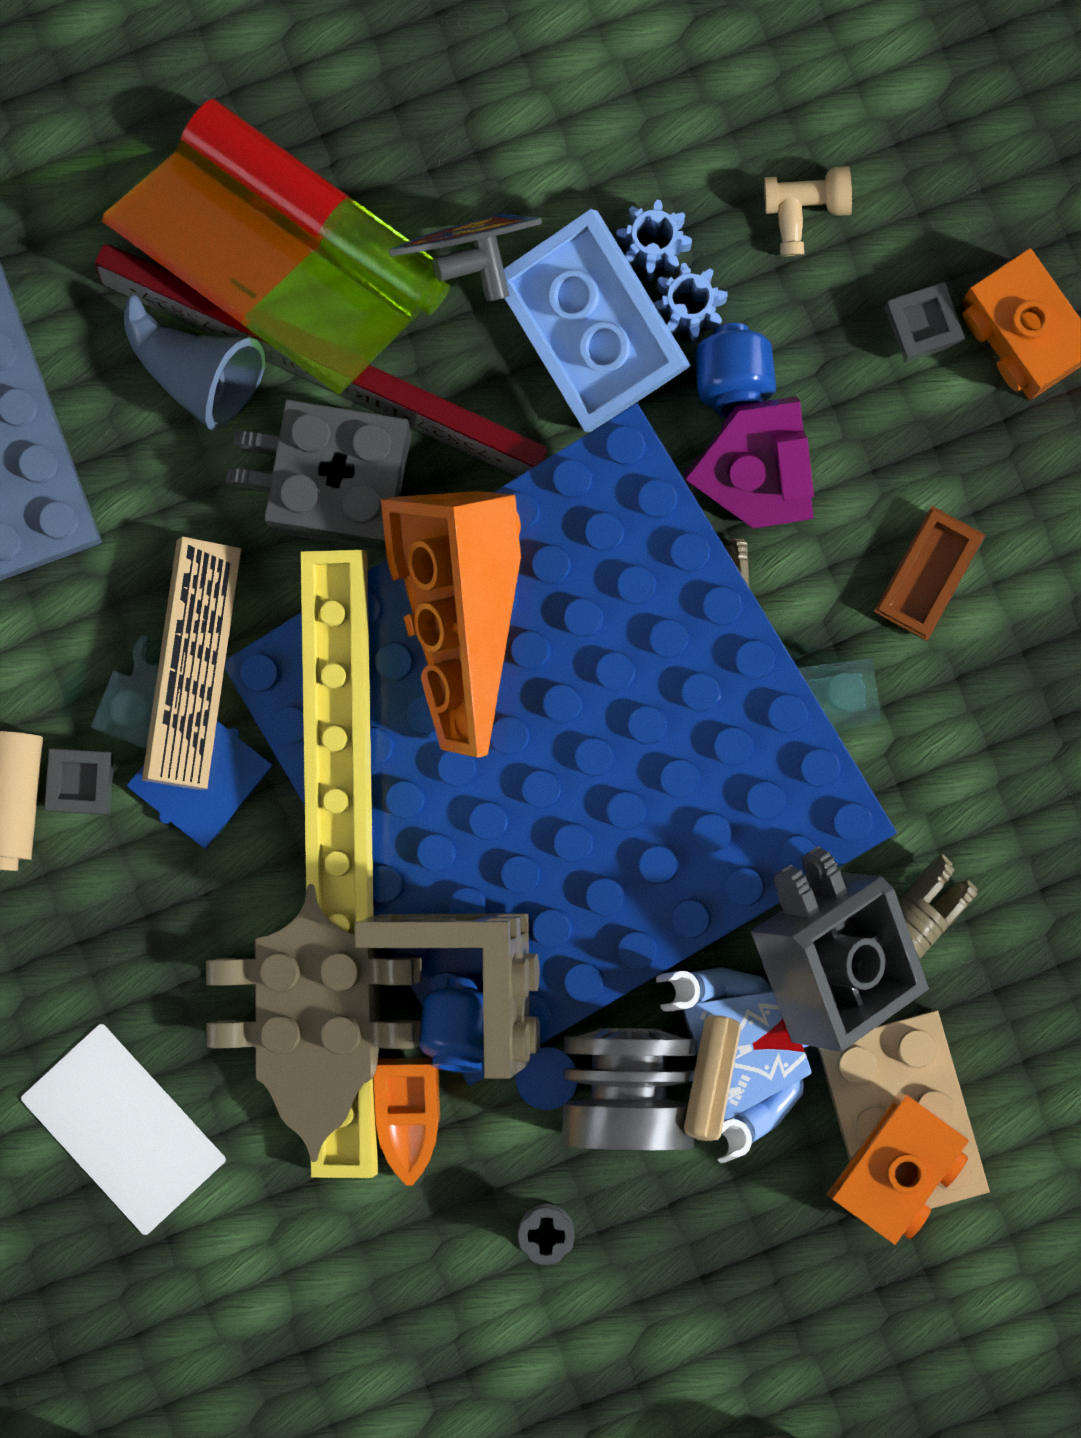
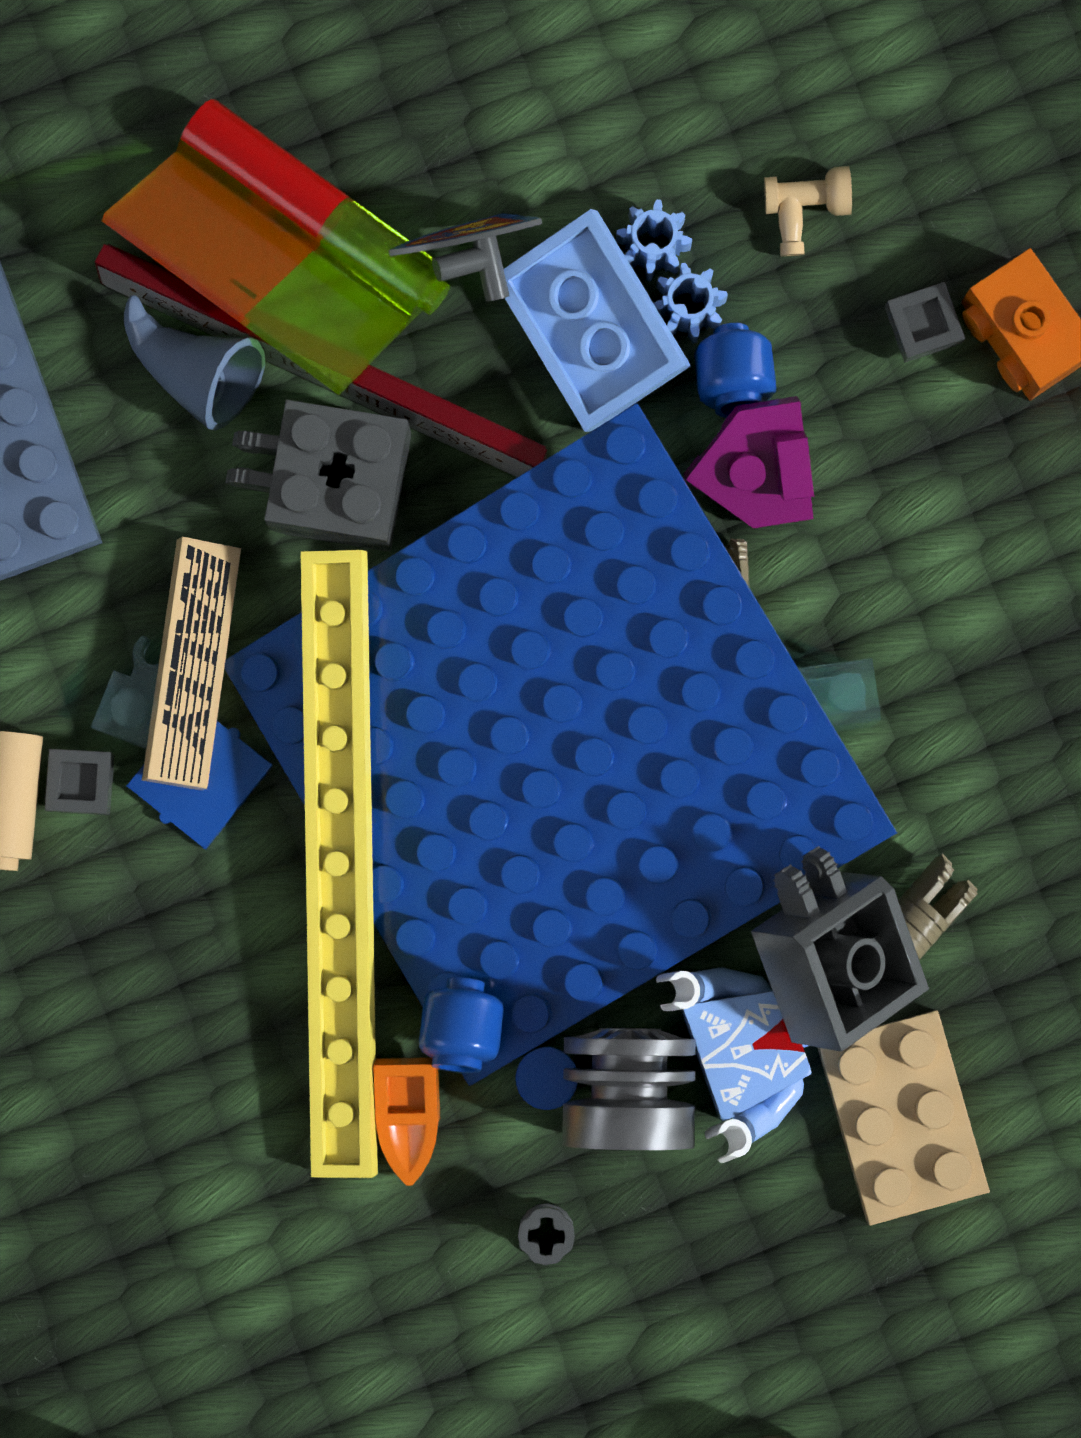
(123, 1129): white sticker -> none
(314, 1018): dark tan animal -> none
(461, 583): orange wedge -> none
(507, 973): dark tan bracket -> none
(712, 1078): tan axle -> none
(900, 1169): orange brick -> none
(929, 573): dark orange tile -> none

